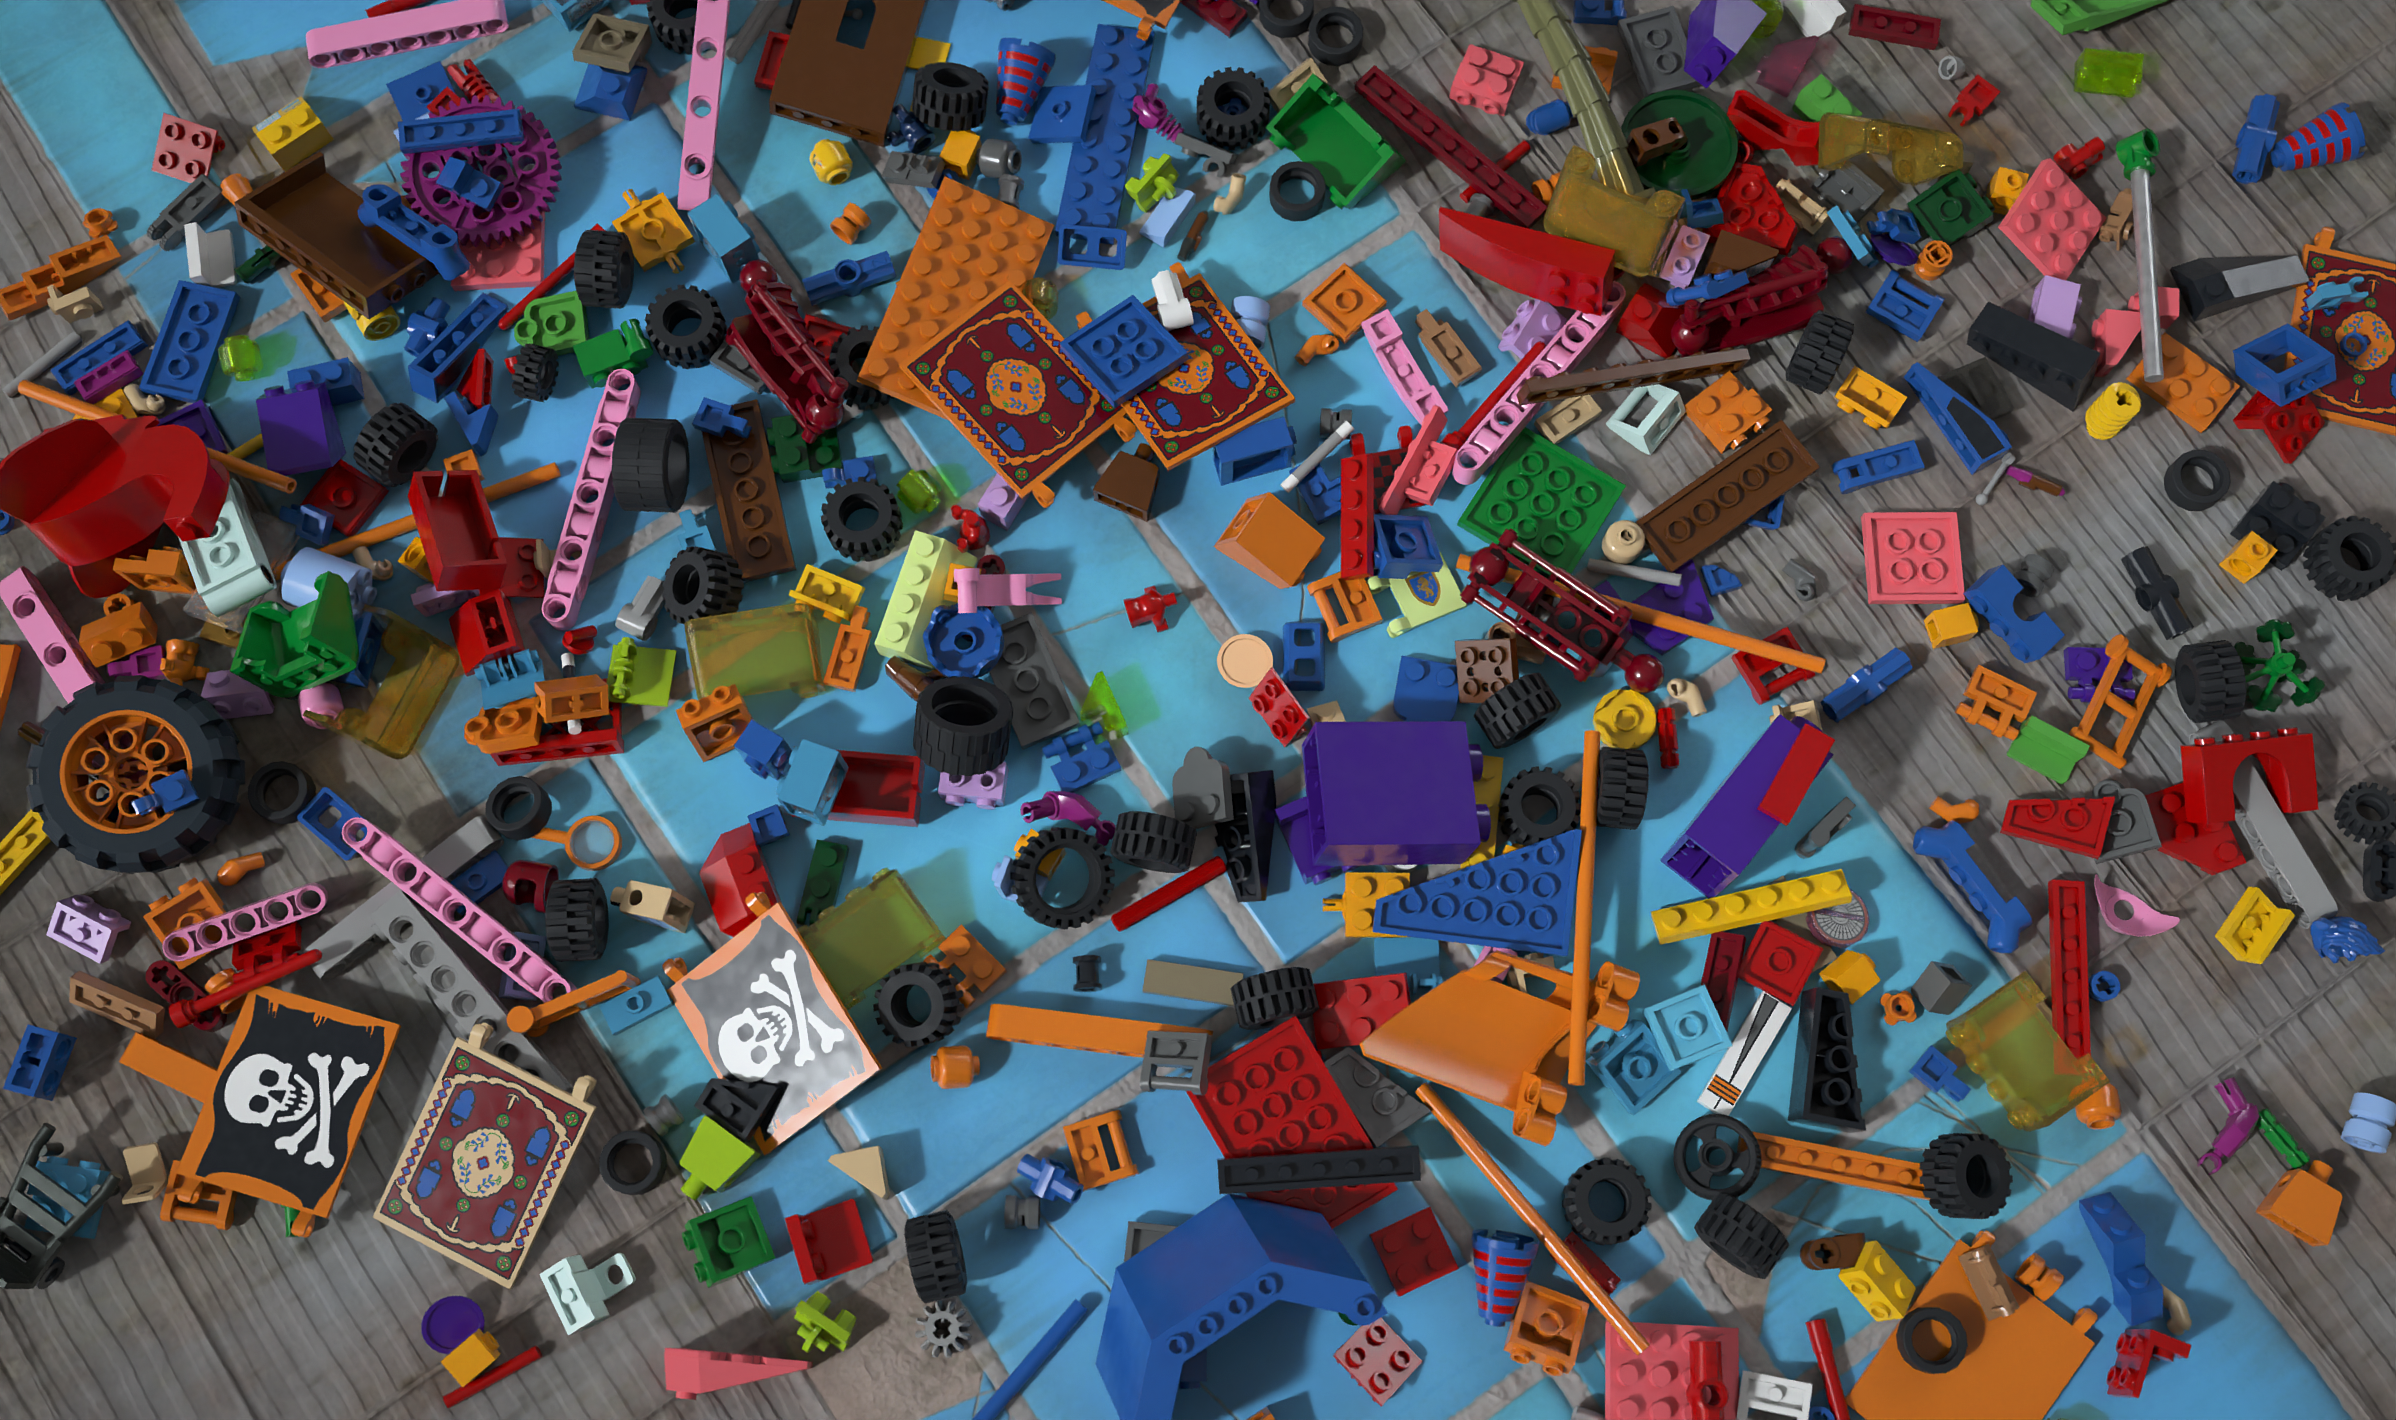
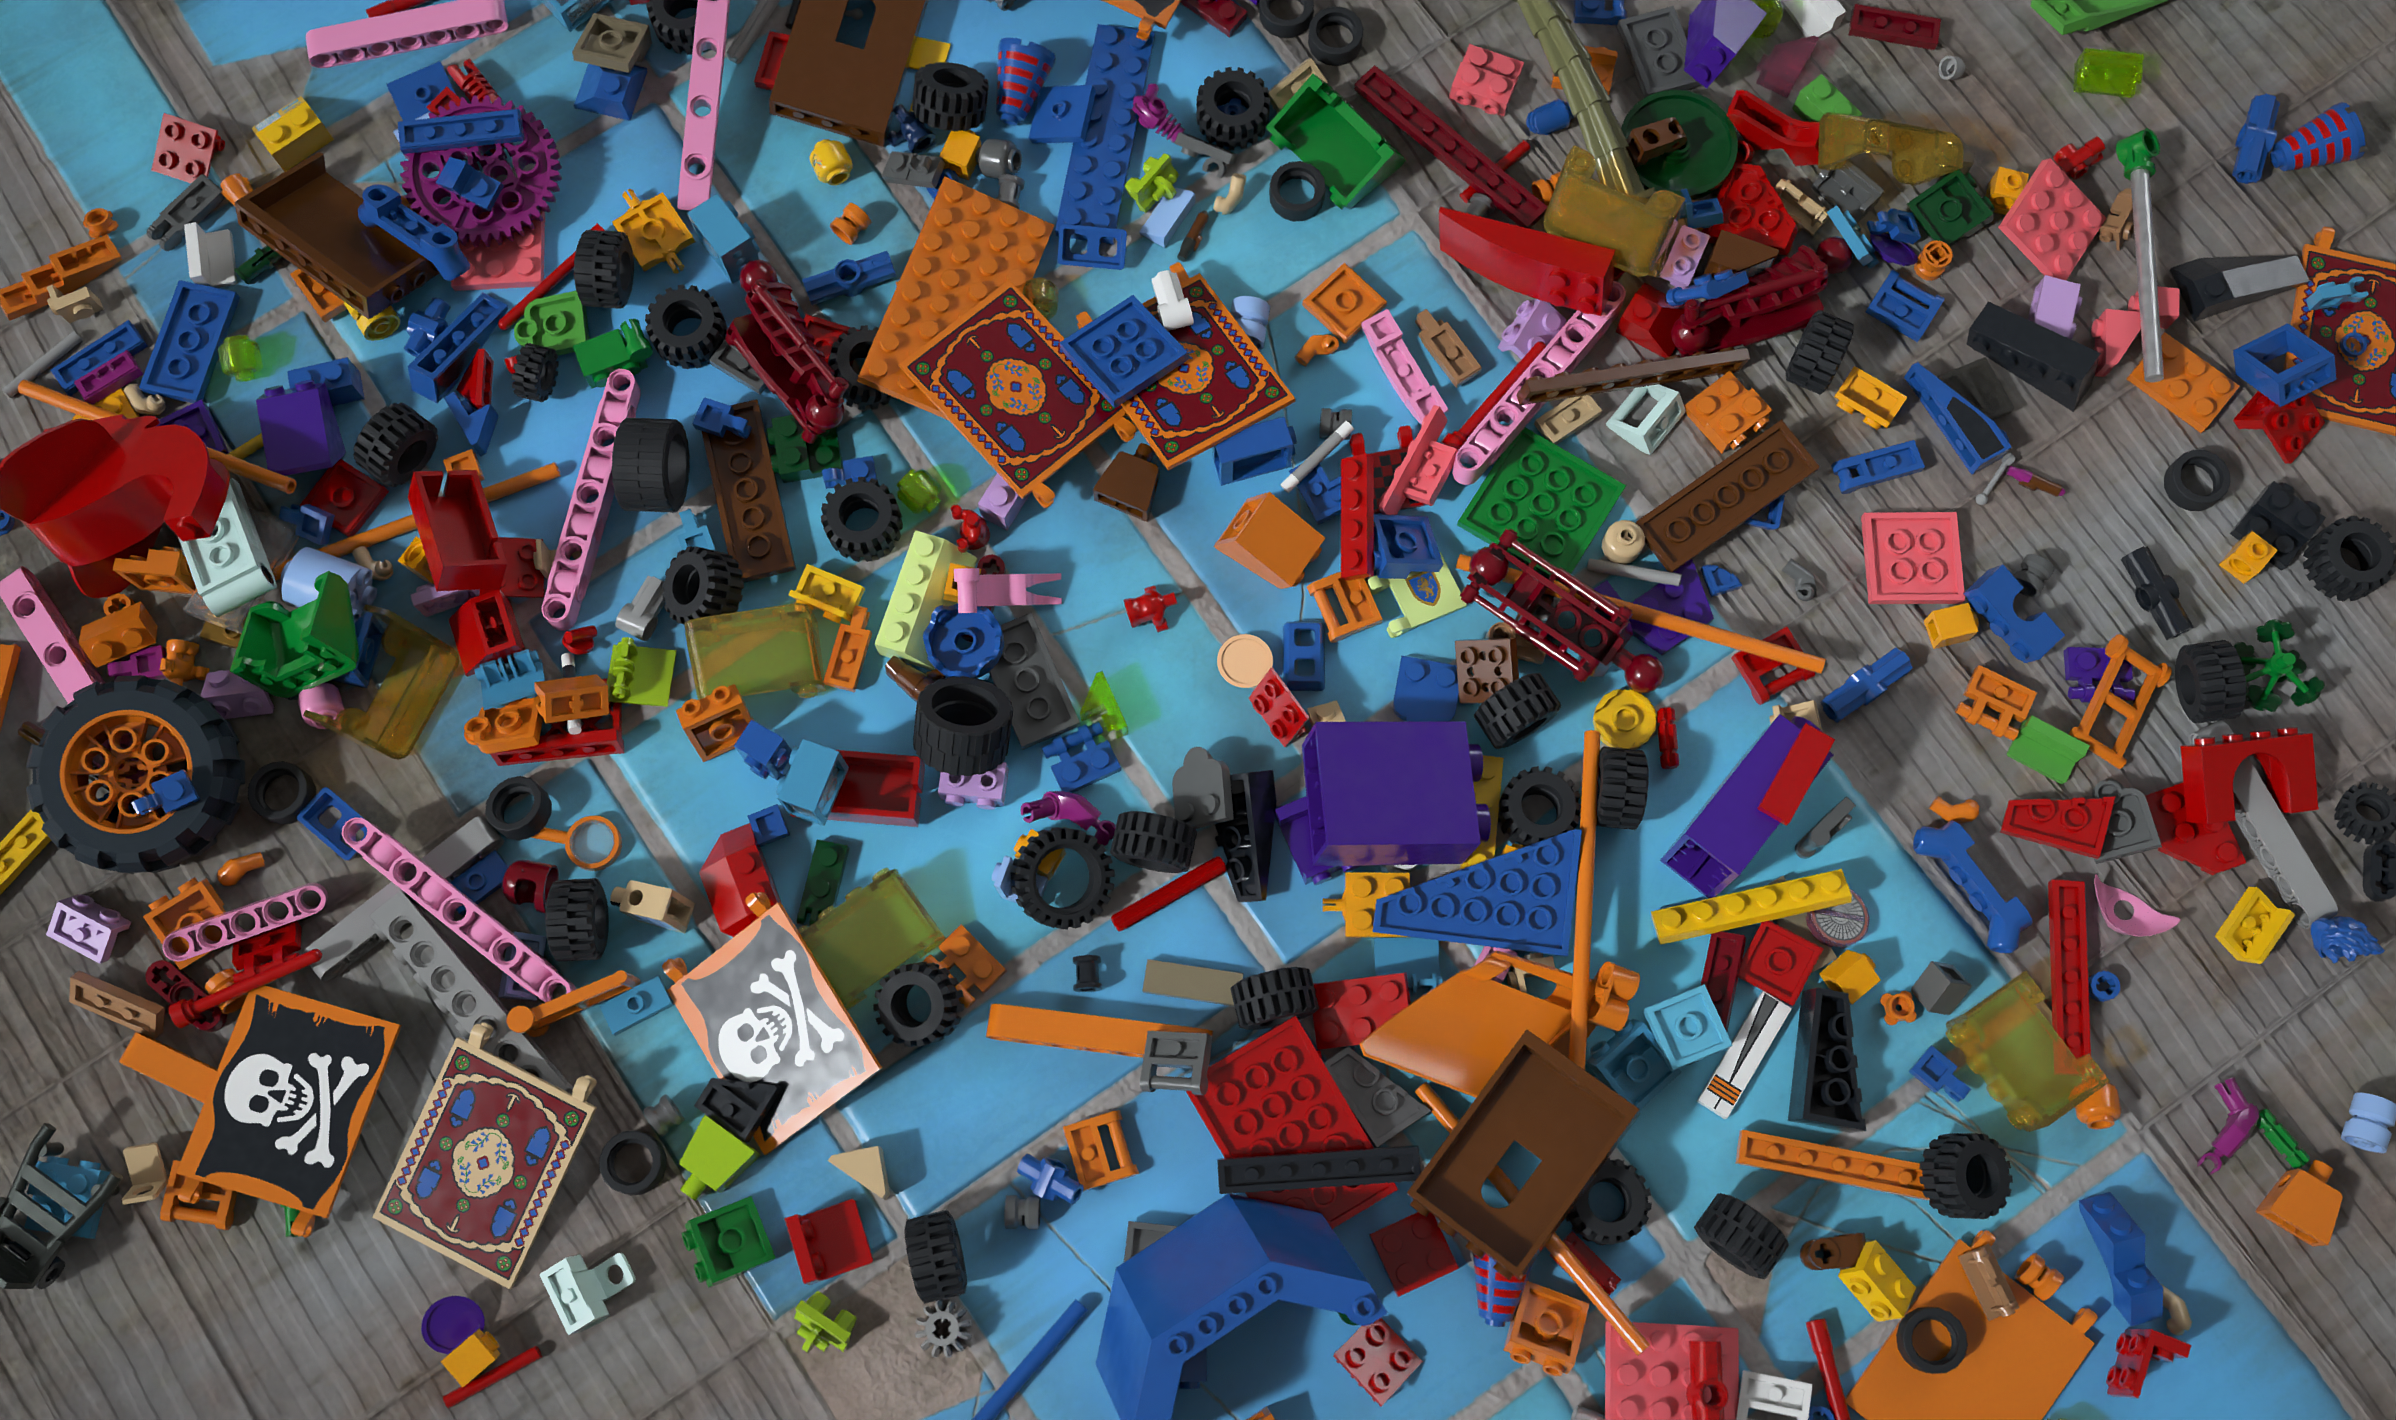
(39, 1063): blue brick -> none
(709, 1371): coral wedge -> none
(954, 1067): orange head -> none
(1555, 1115): none -> reddish brown panel
(1687, 693): tan arm -> none
(1705, 1129): black wheel -> none
(1974, 99): red plate -> none
(2112, 411): yellow piece -> none

